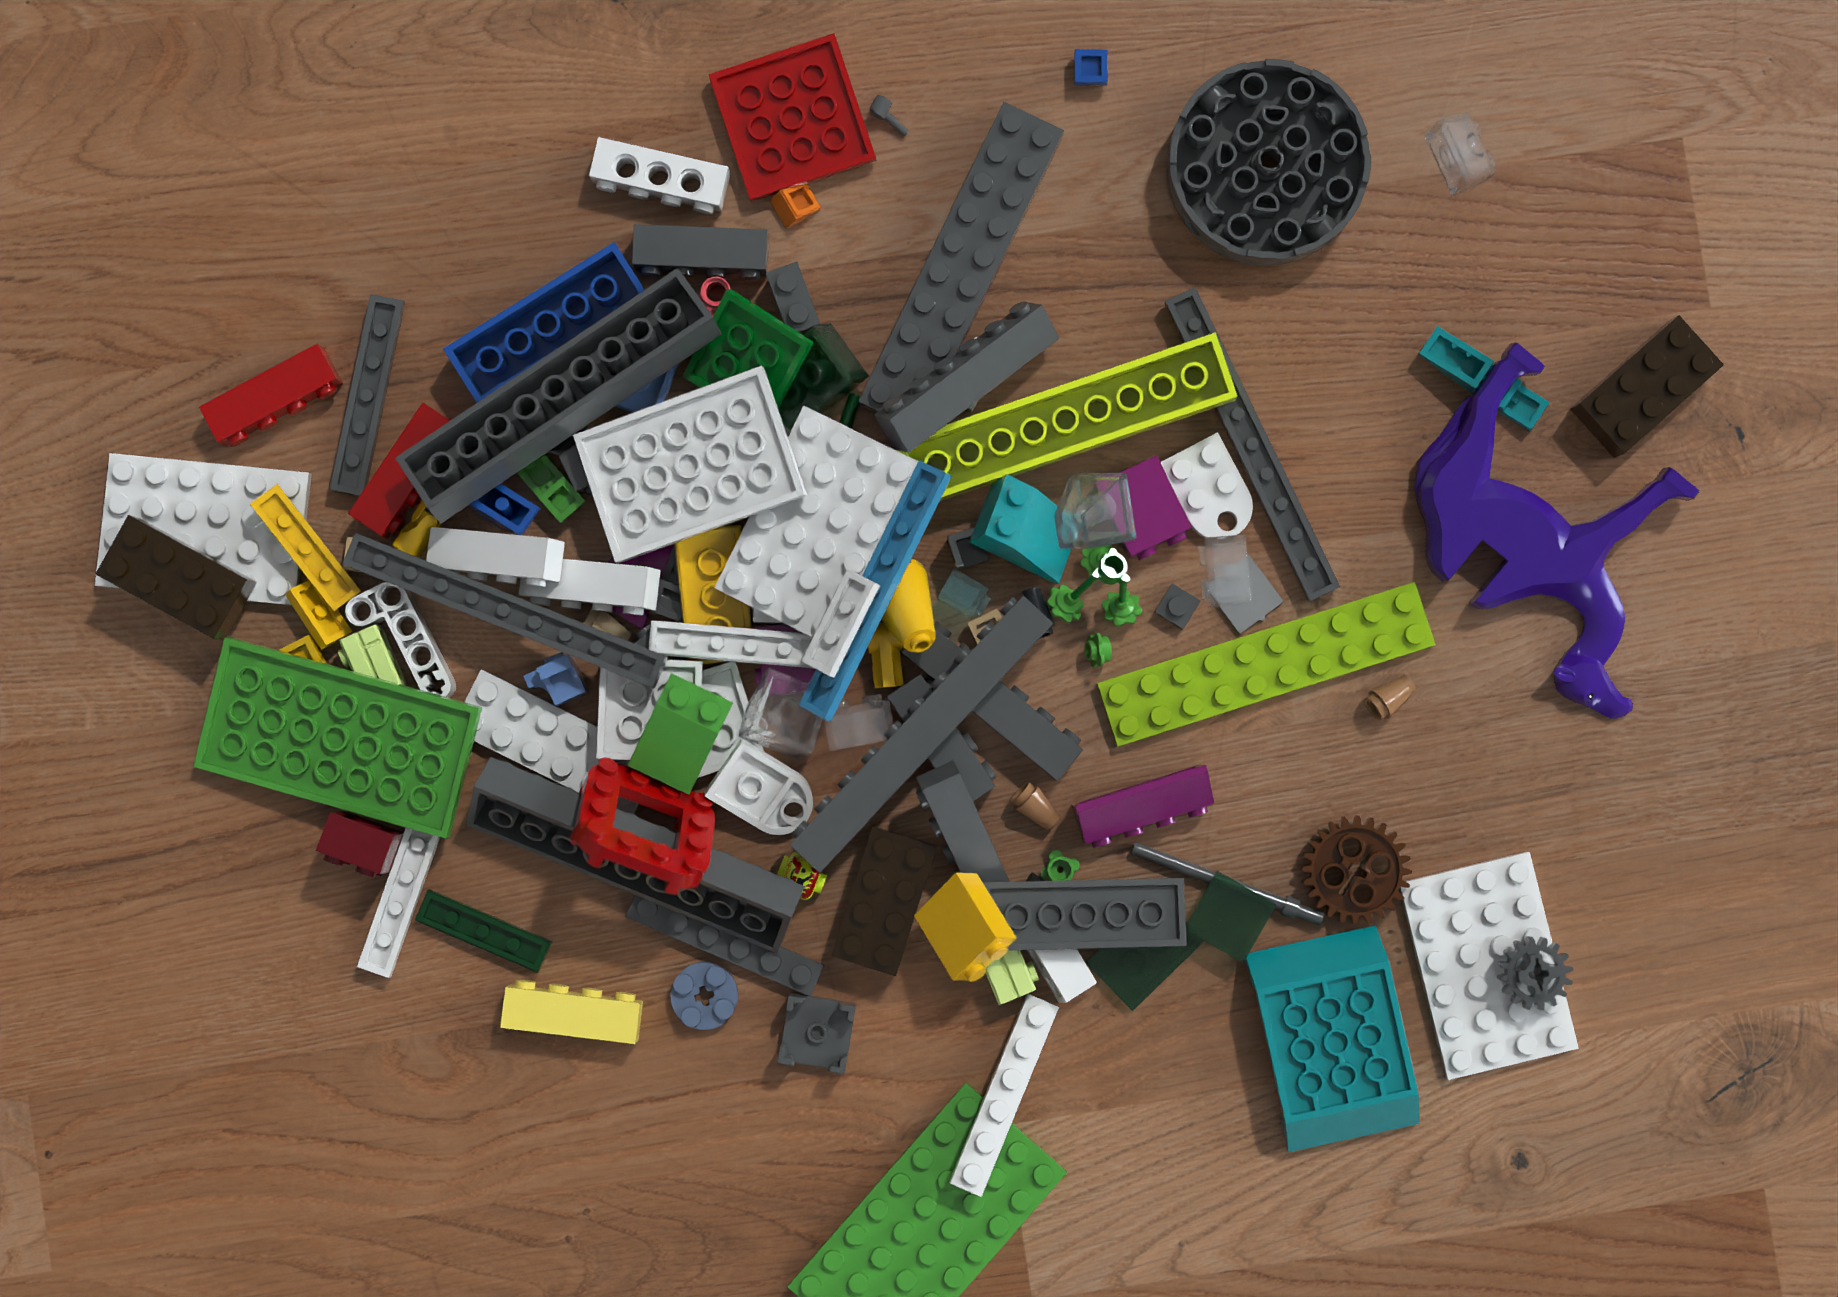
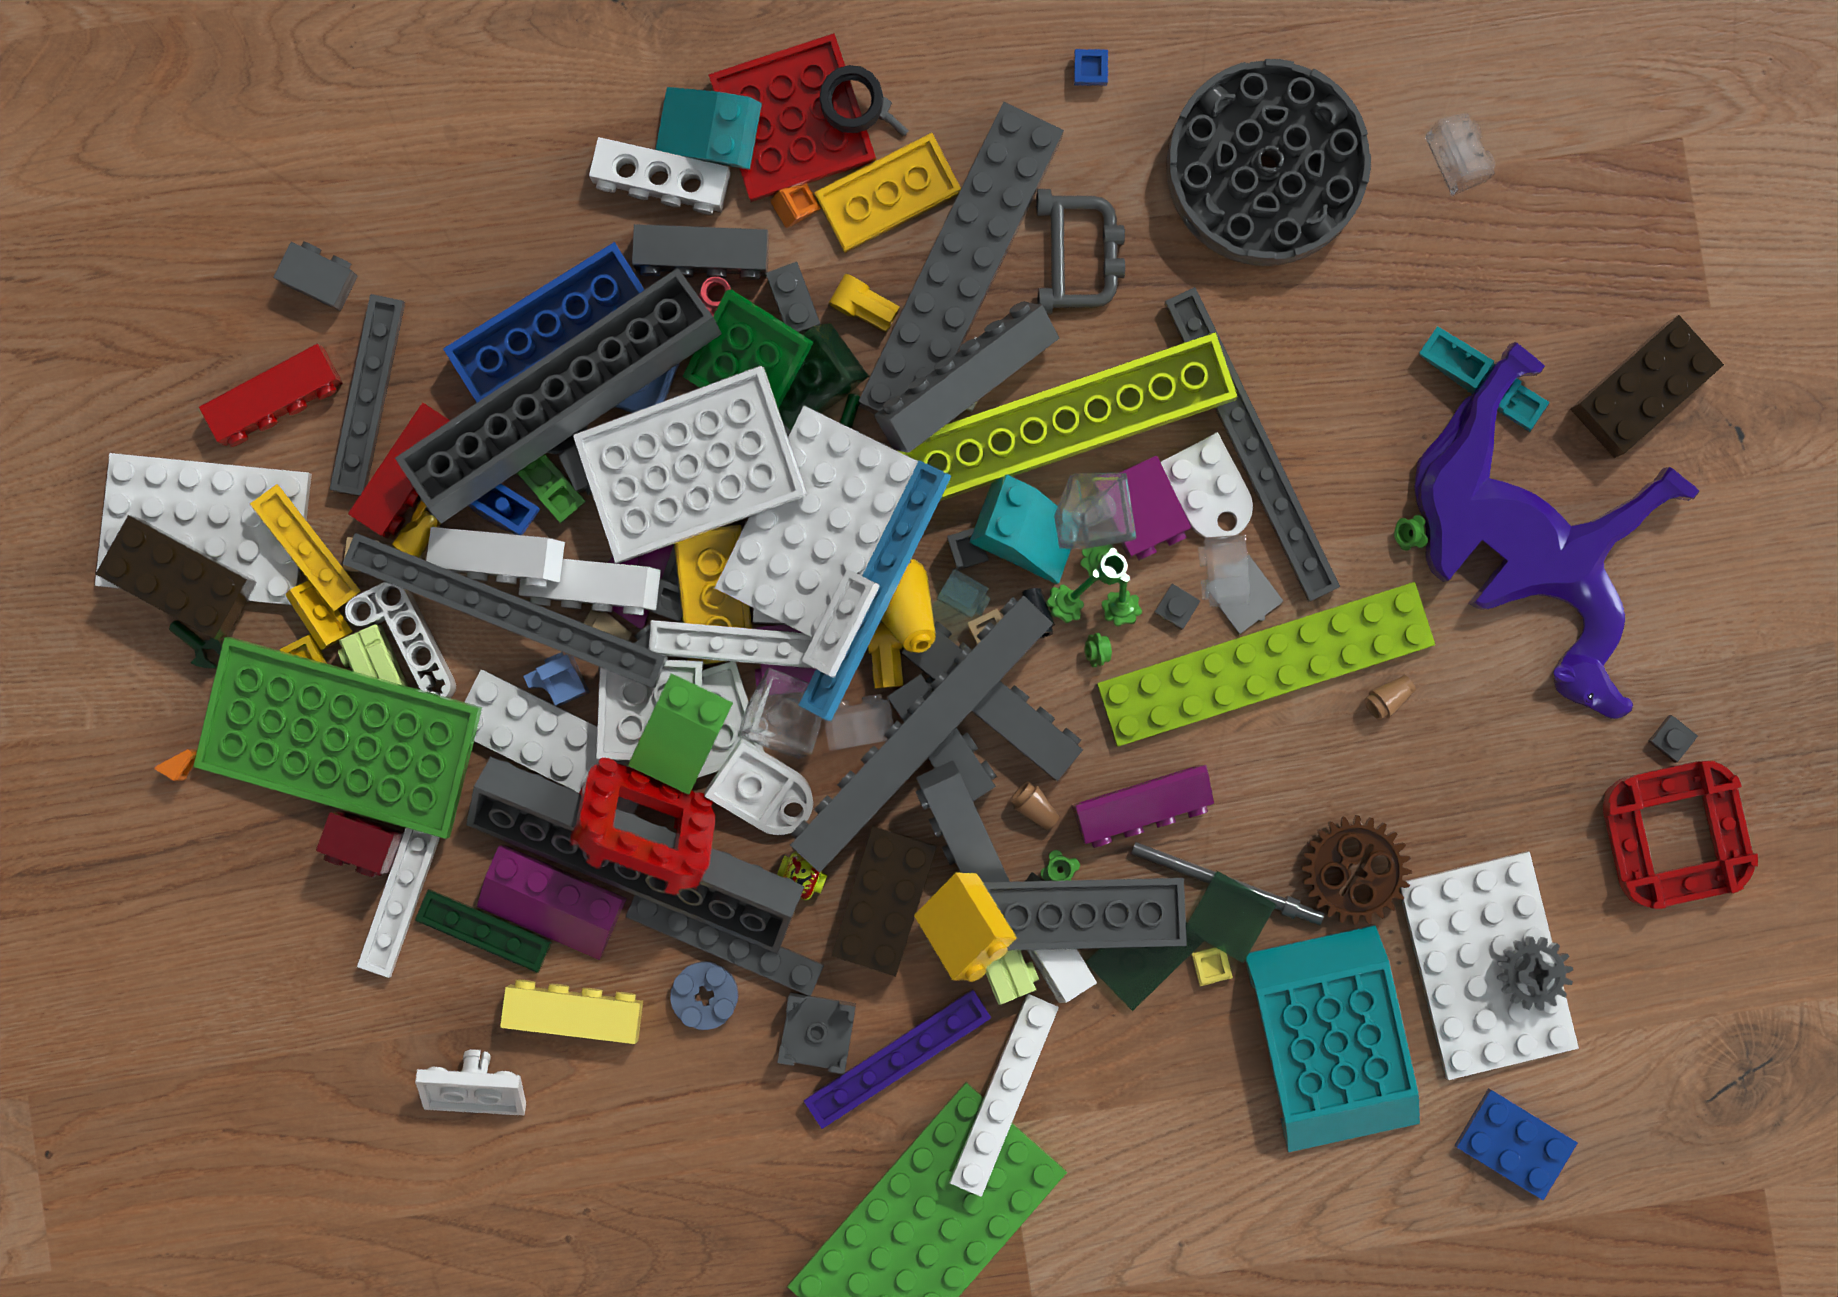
(179, 766): none -> orange slope
(197, 644): none -> dark green bar
(315, 275): none -> dark grey brick
(471, 1088): none -> white plate
(550, 901): none -> magenta slope
(709, 126): none -> teal slope
(844, 74): none -> black tyre
(856, 299): none -> yellow piece
(888, 192): none -> yellow tile
(897, 1058): none -> dark purple plate
(1112, 236): none -> dark grey bar
(1211, 966): none -> light yellow tile
(1404, 536): none -> bright green plate
(1516, 1144): none -> blue plate
(1673, 738): none -> dark grey plate
(1726, 823): none -> red plate

